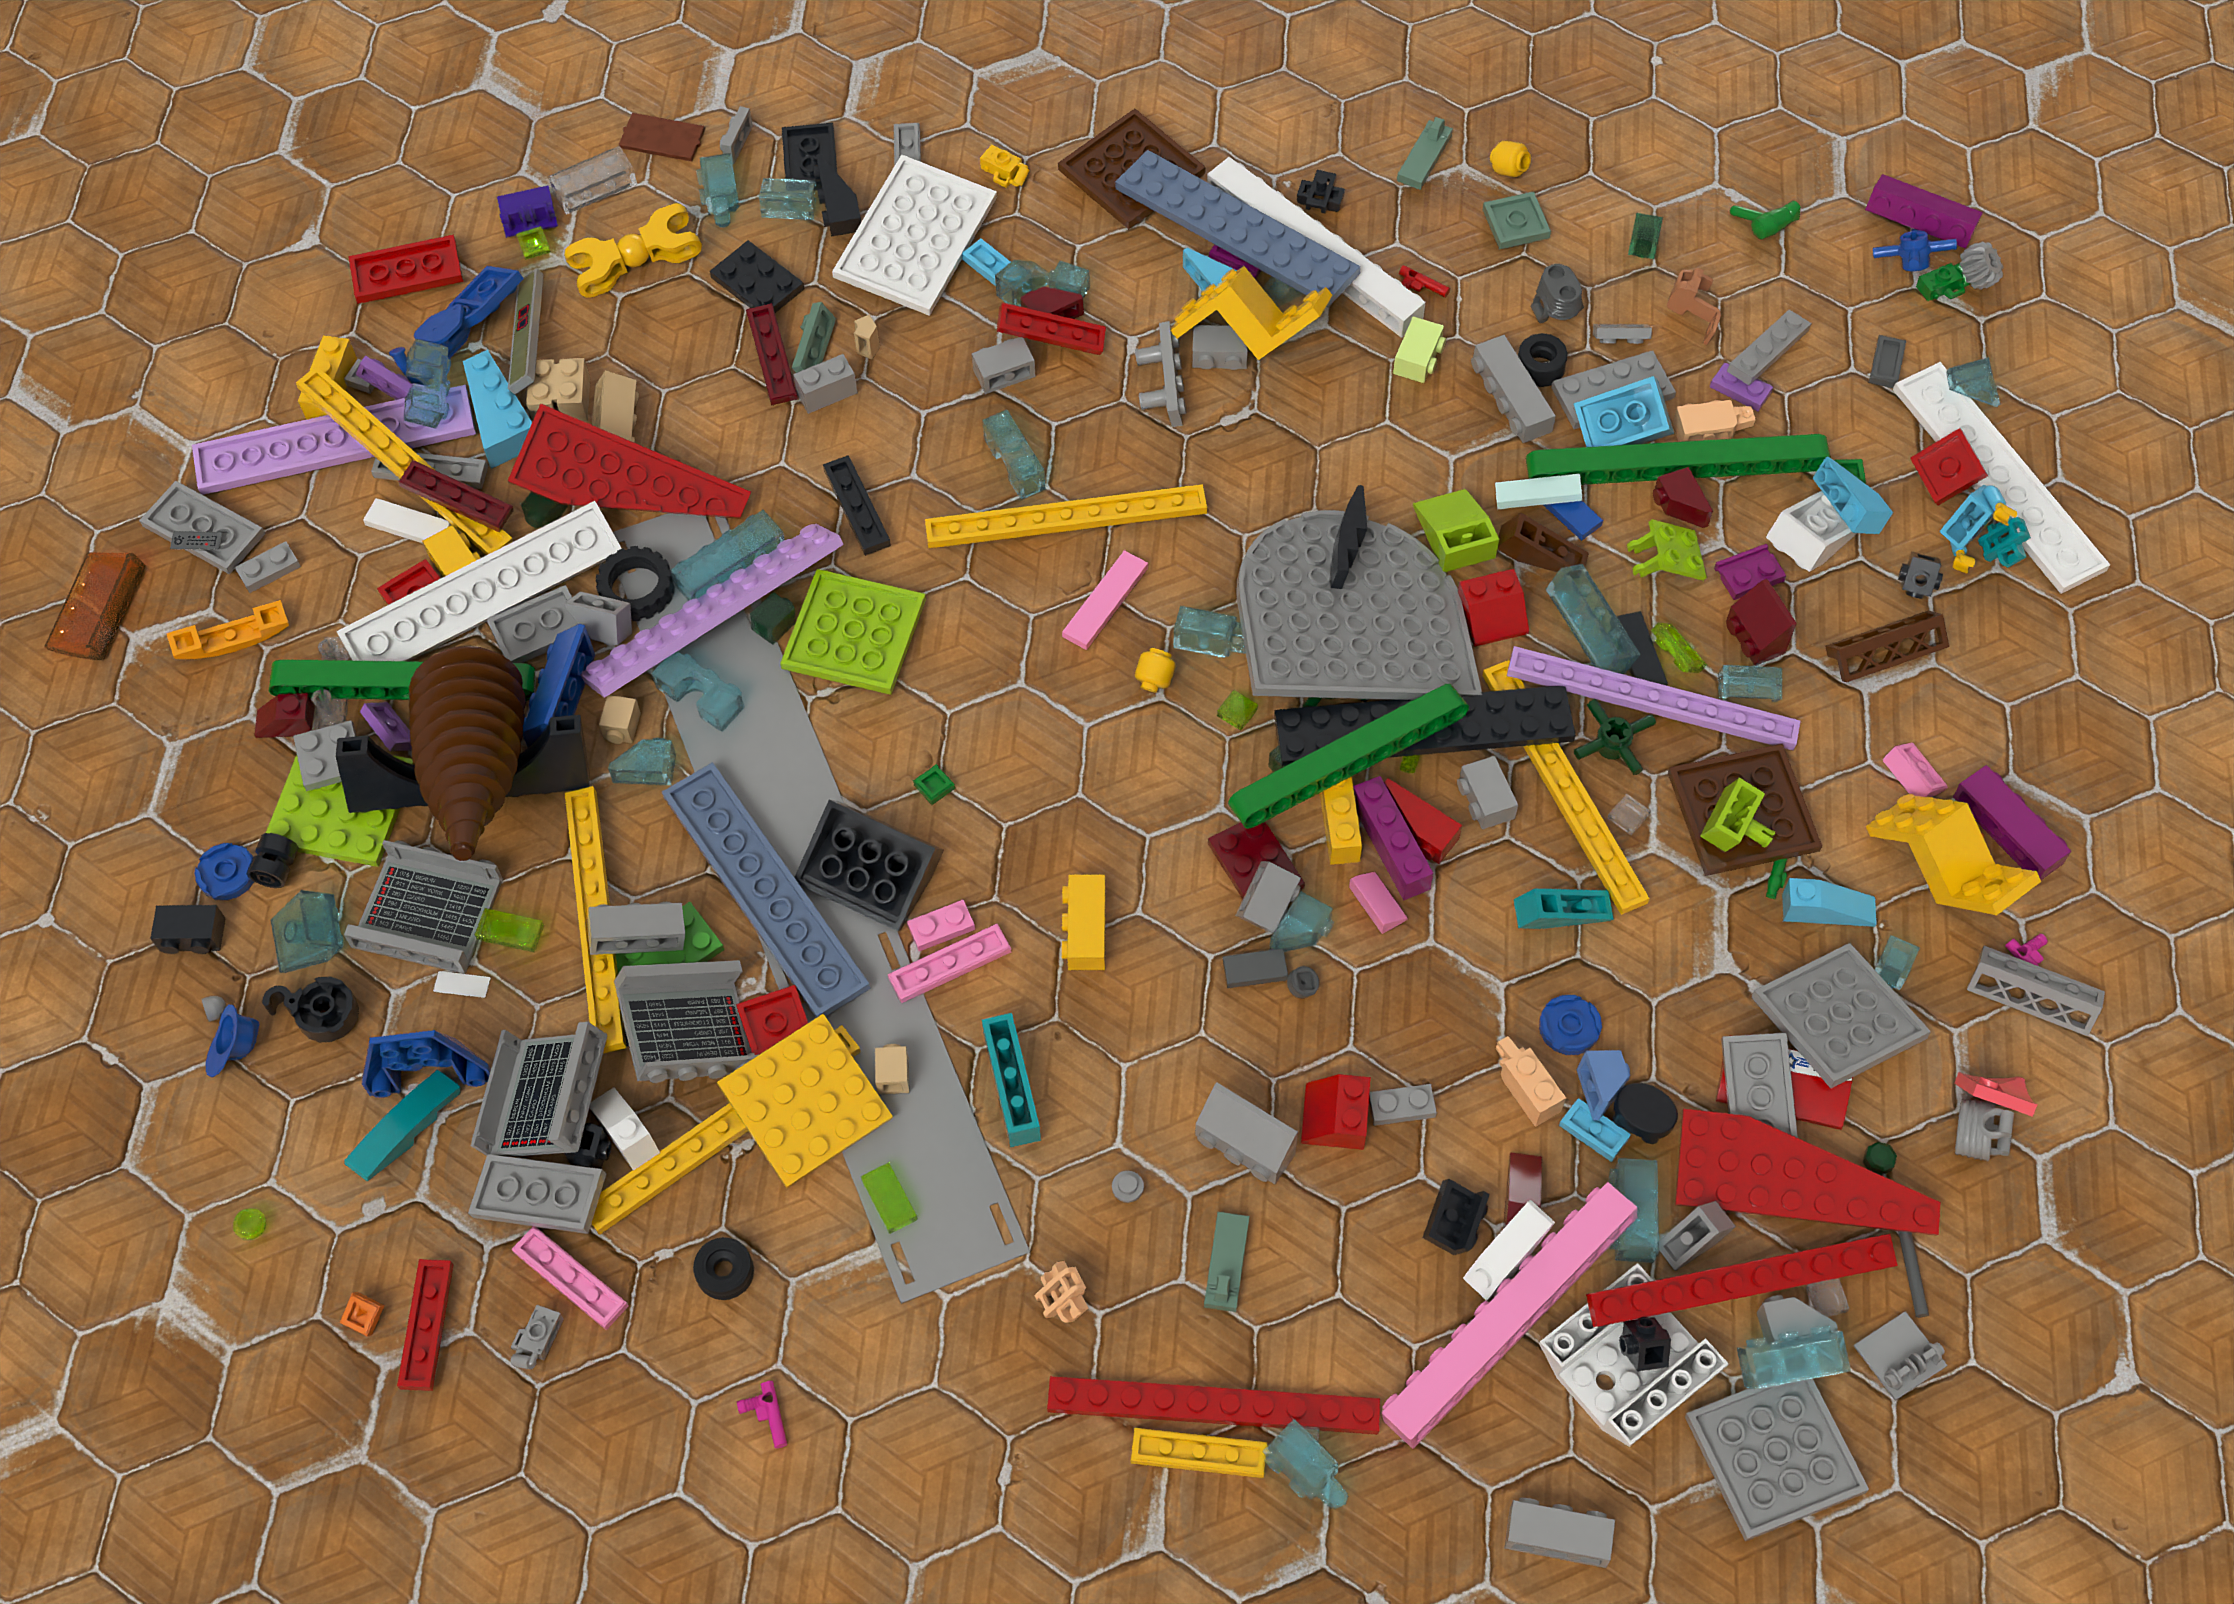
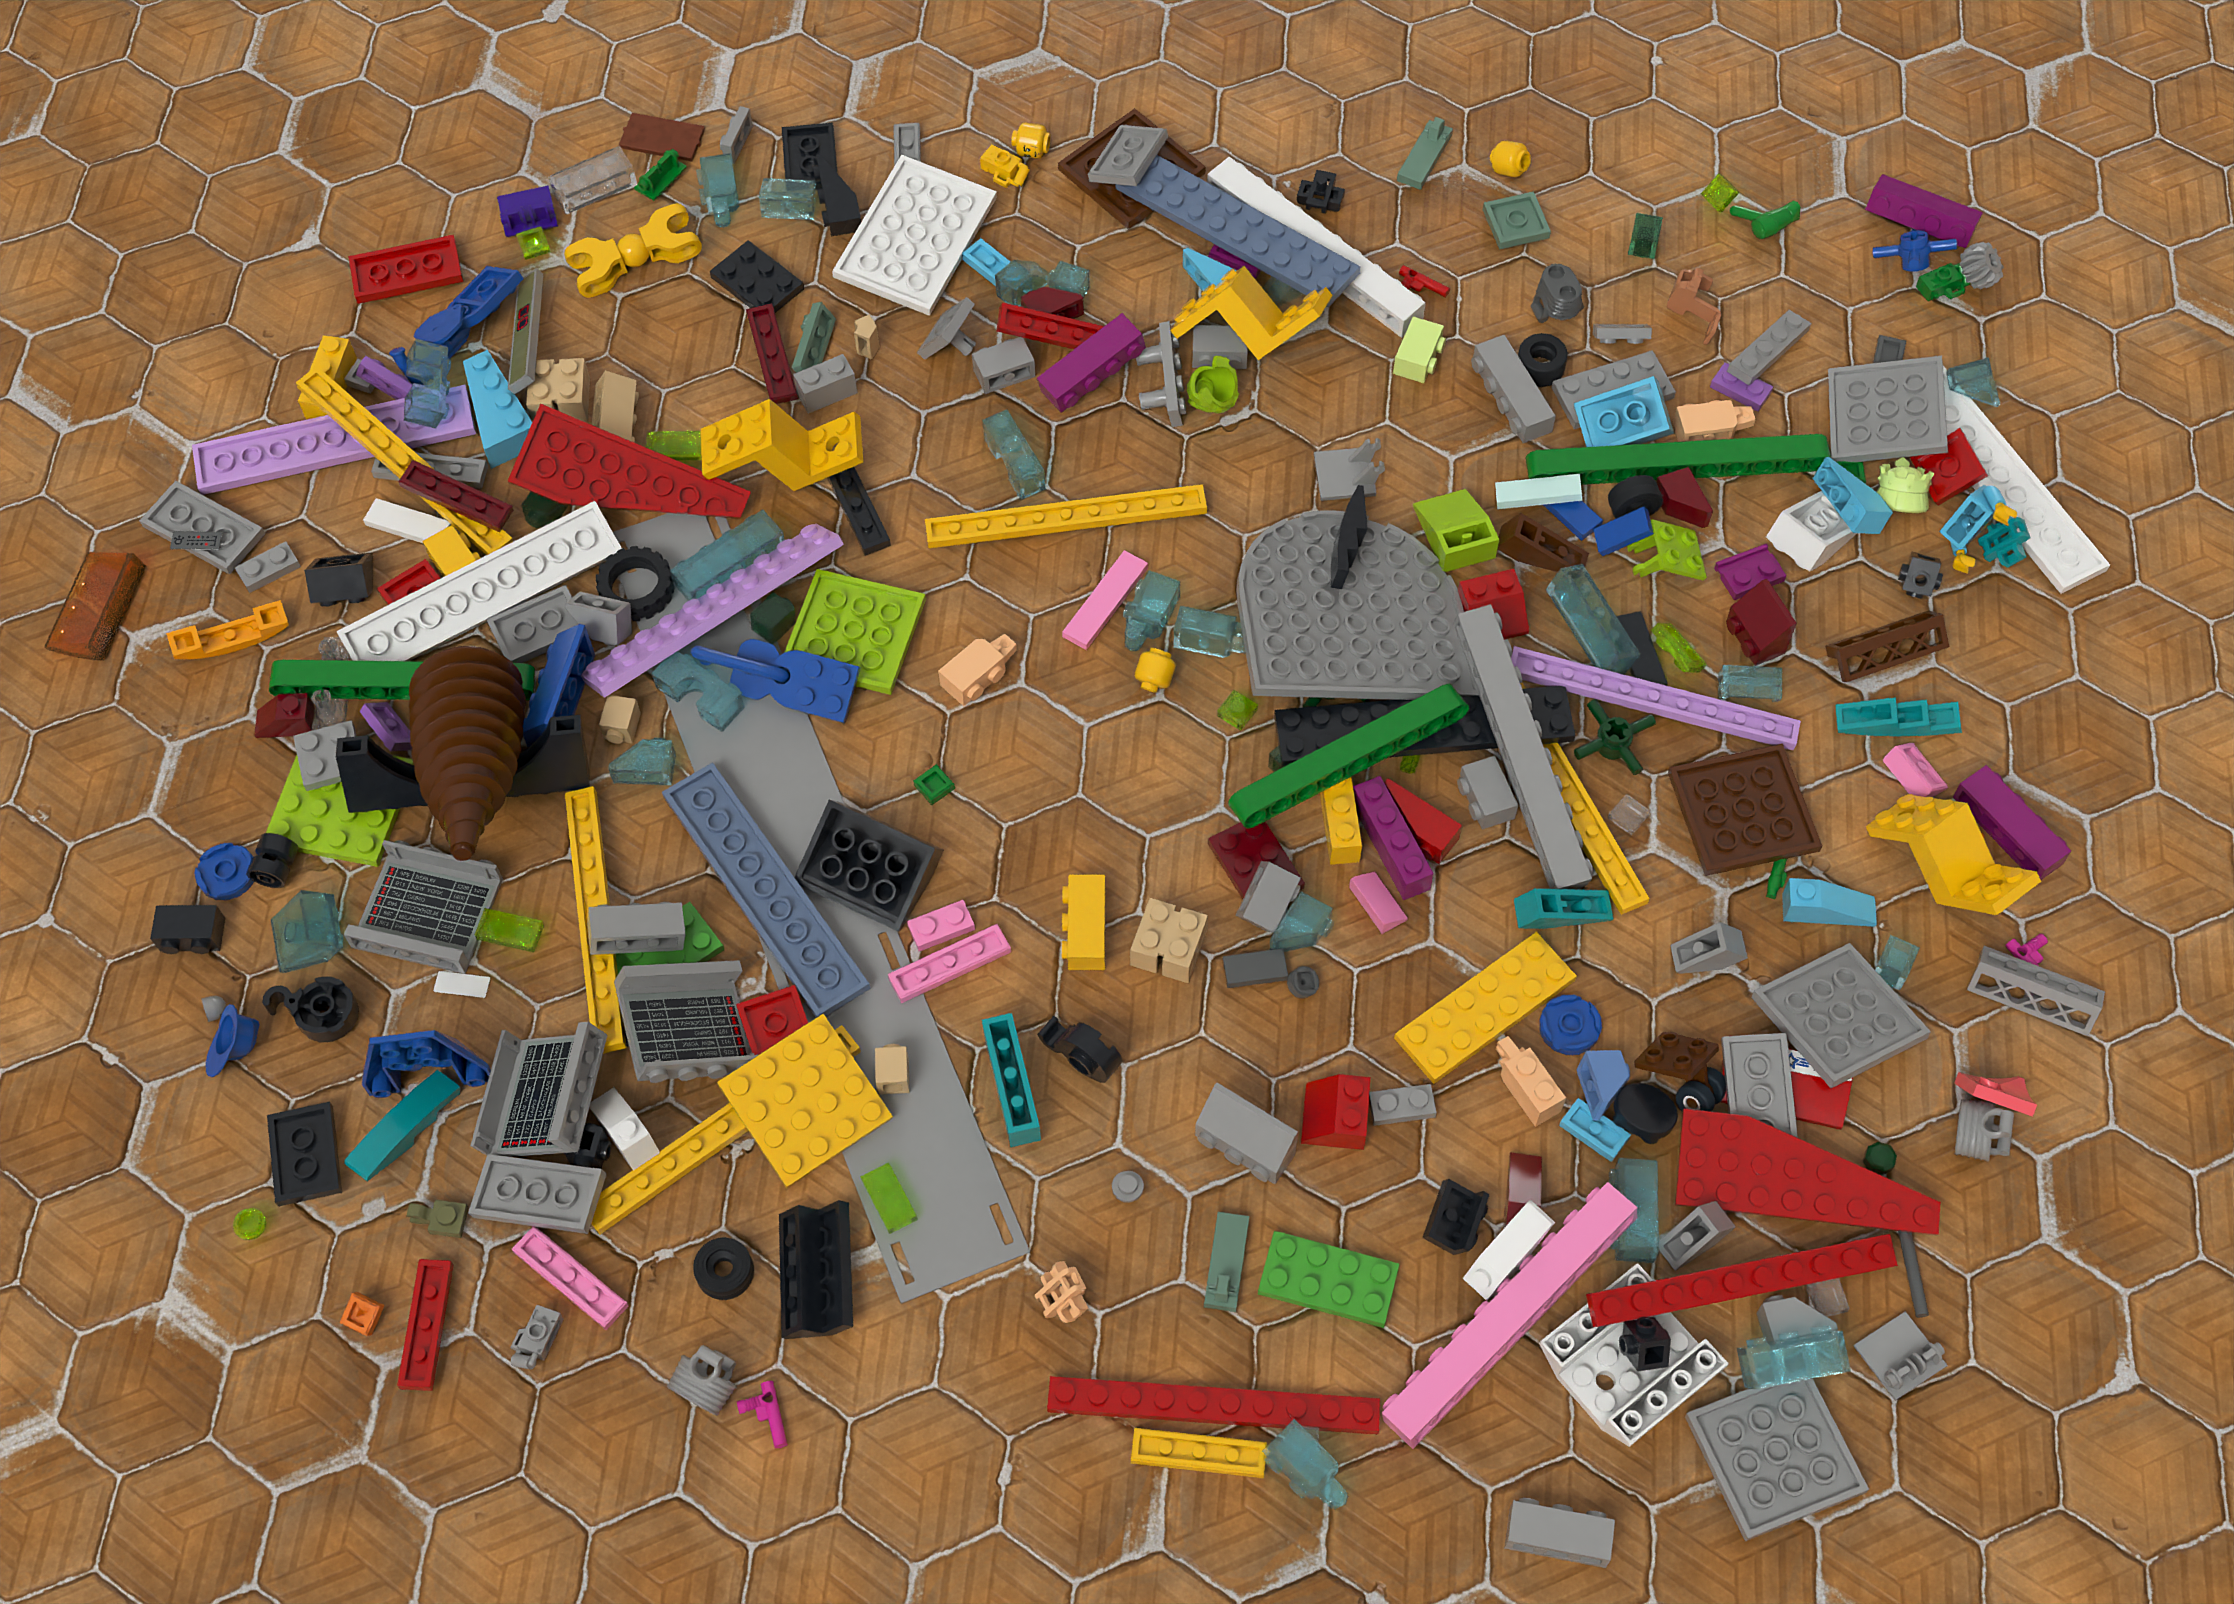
(304, 1154): none -> black plate
(340, 578): none -> black slope
(444, 1219): none -> olive plate
(661, 175): none -> green hinge
(676, 444): none -> clear neon green plate
(694, 1384): none -> light grey piece
(781, 445): none -> yellow bracket
(793, 678): none -> blue plate
(815, 1271): none -> black slope
(947, 331): none -> light grey tile
(976, 668): none -> light nougat hinge
(1031, 140): none -> yellow head
(1082, 1049): none -> black piece
(1091, 363): none -> magenta brick
(1128, 155): none -> light grey tile
(1150, 609): none -> clear light blue hinge
(1169, 935): none -> tan piece
(1213, 387): none -> lime helmet
(1328, 1279): none -> bright green plate
(1345, 469): none -> light grey plate
(1485, 1007): none -> yellow plate
(1522, 749): none -> light grey brick
(1623, 531): none -> blue tile
(1633, 494): none -> black tyre
(1687, 1060): none -> reddish brown plate
(1709, 949): none -> light grey slope
(1720, 192): none -> clear neon green plate
(1734, 817): lime brick -> none
(1887, 410): none -> light grey plate
(1891, 718): none -> teal slope
(1904, 487): none -> yellowish green hair

